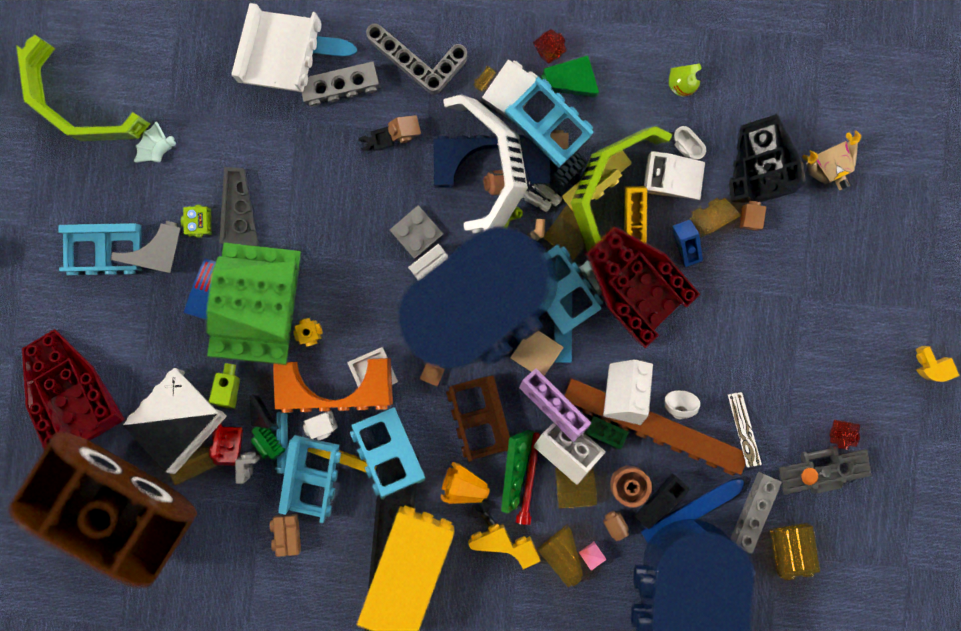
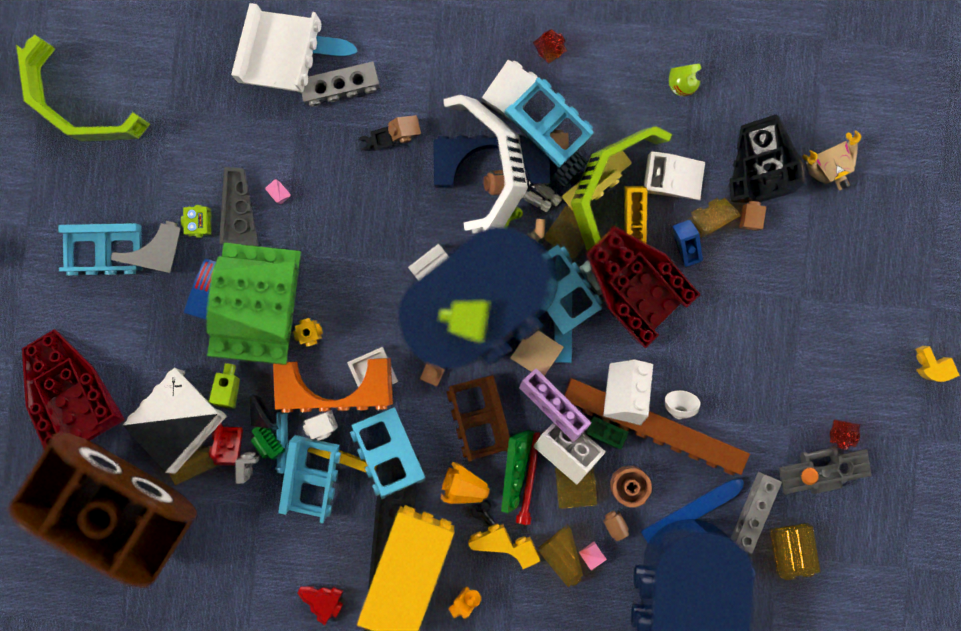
(153, 145): light aqua arm -> none
(278, 191): none -> bright pink slope
(286, 534): medium nougat brick -> none
(322, 601): none -> red rock
(414, 62): light grey beam -> none
(416, 232): light grey plate -> none
(465, 603): none -> light orange hips
(467, 319): none -> lime torso
(483, 80): clear yellow pin -> none
(572, 77): green slope -> none
(662, 501): black slope -> none
(689, 143): white bracket -> none
(744, 429): sticker -> none

